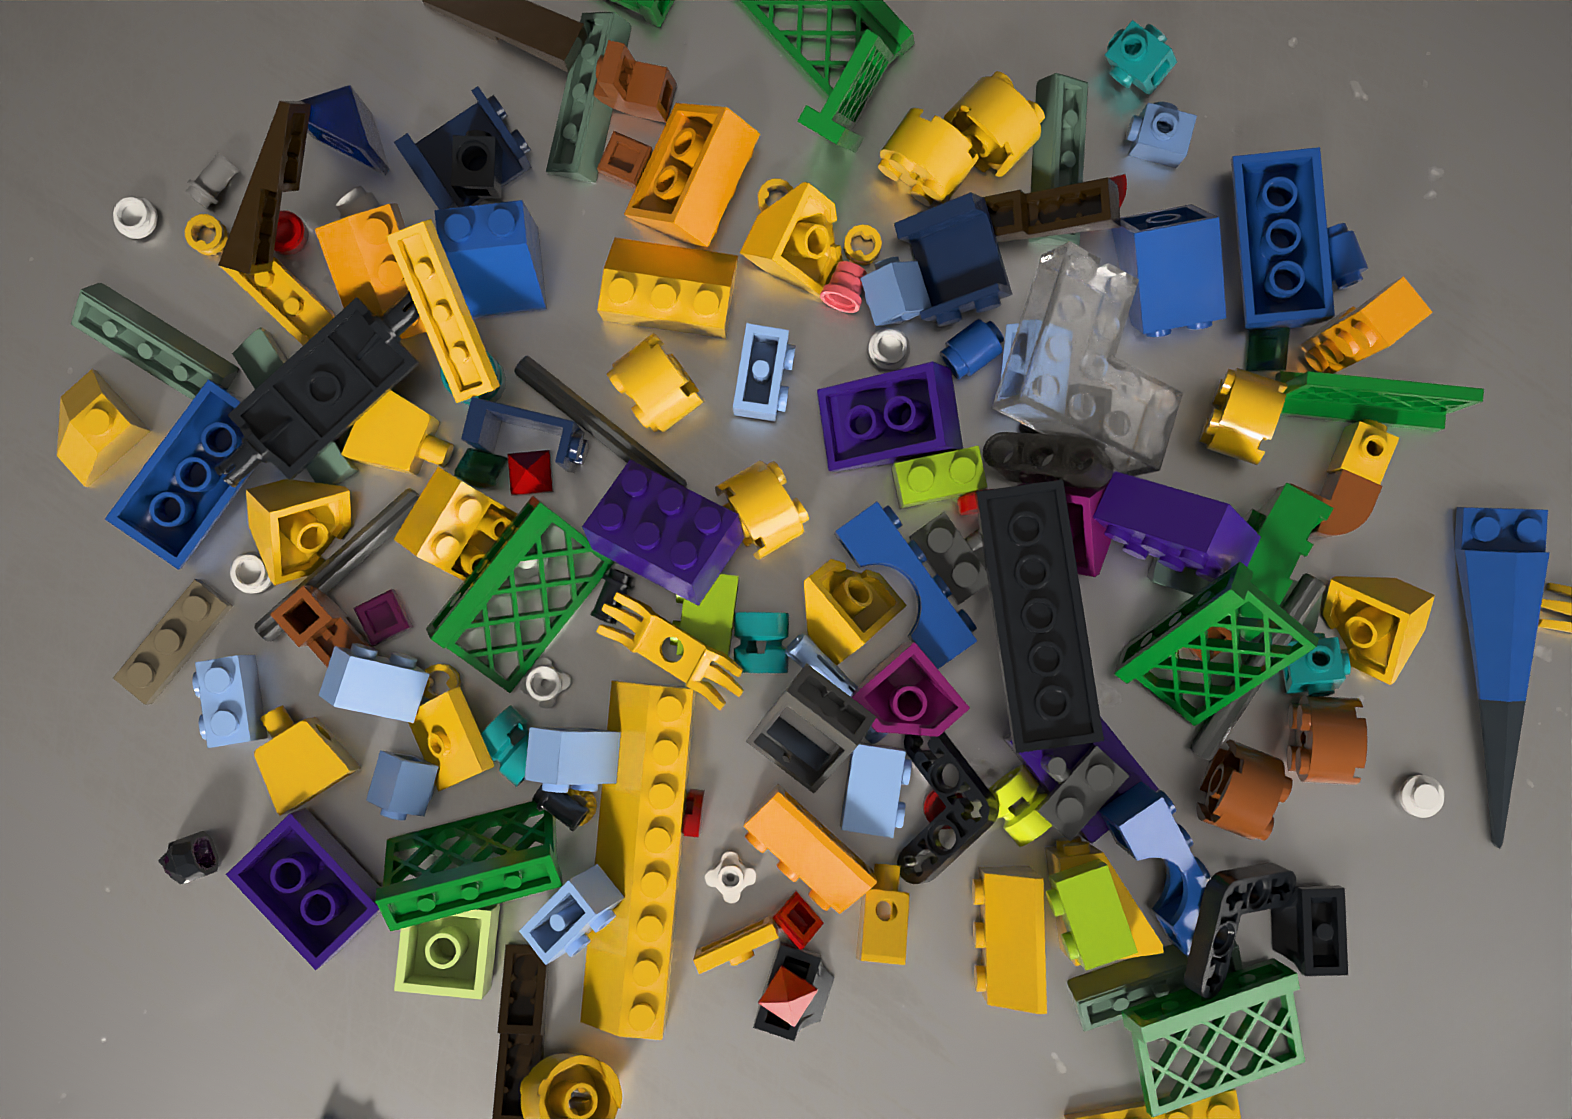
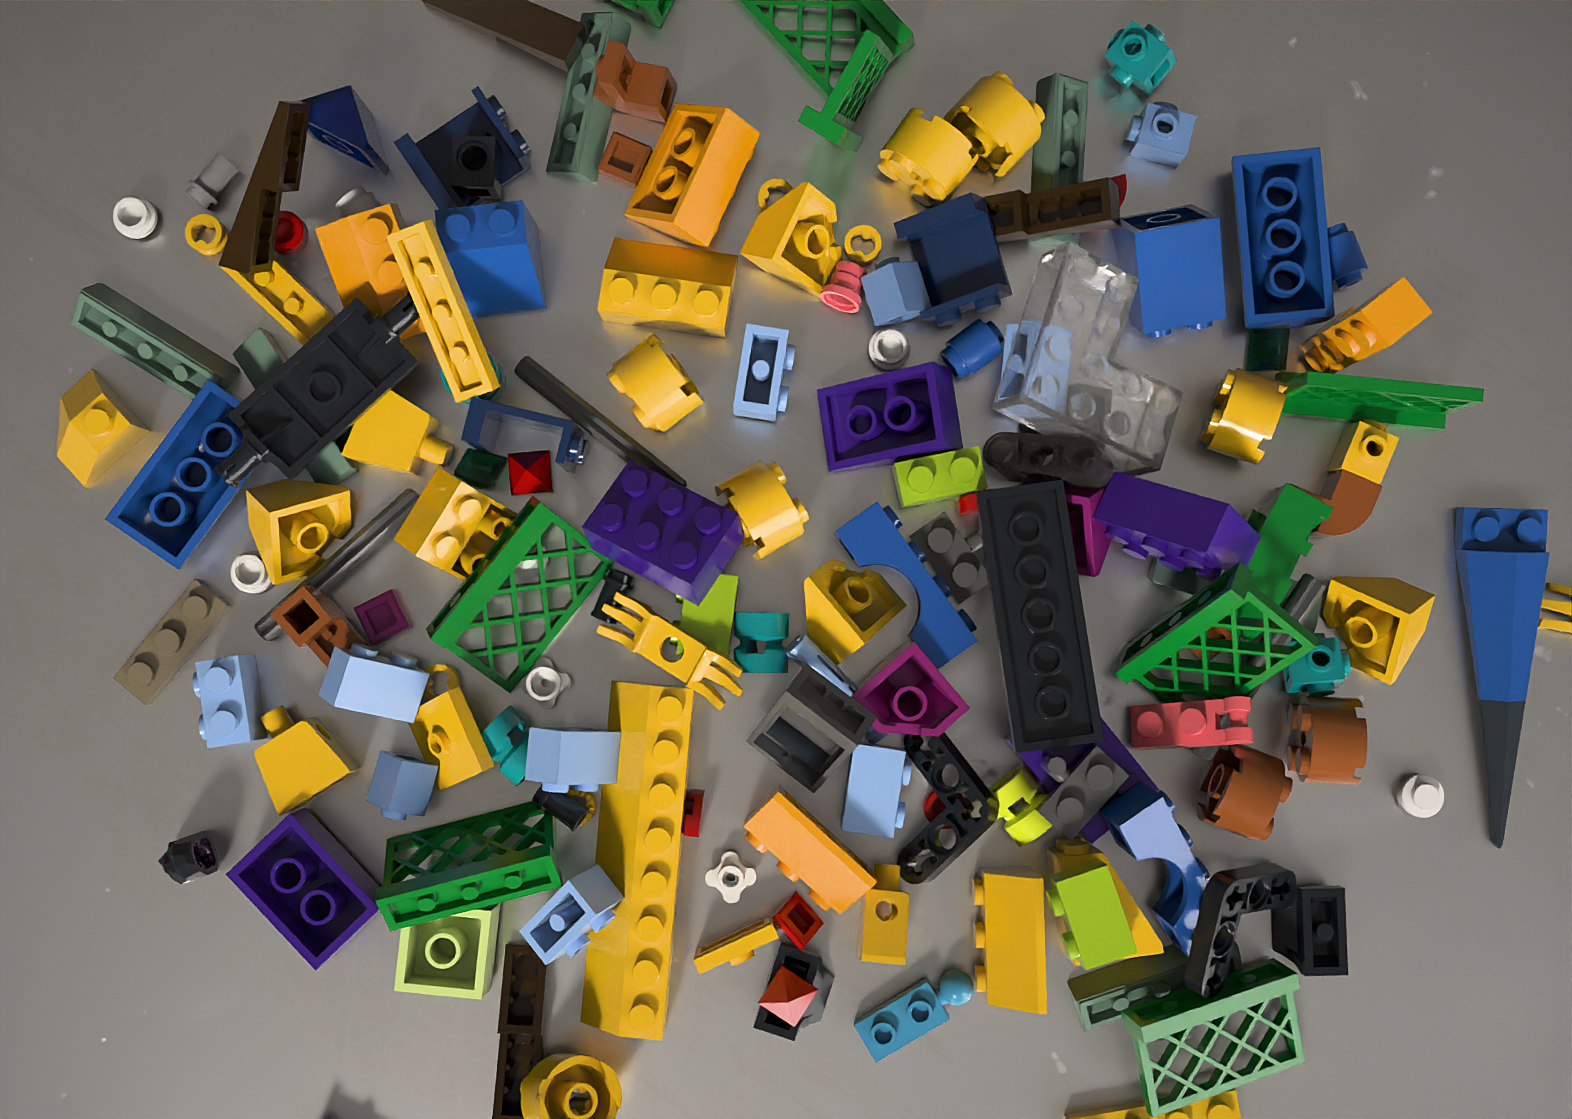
(912, 1013): none -> dark azure plate
(1190, 724): none -> coral plate

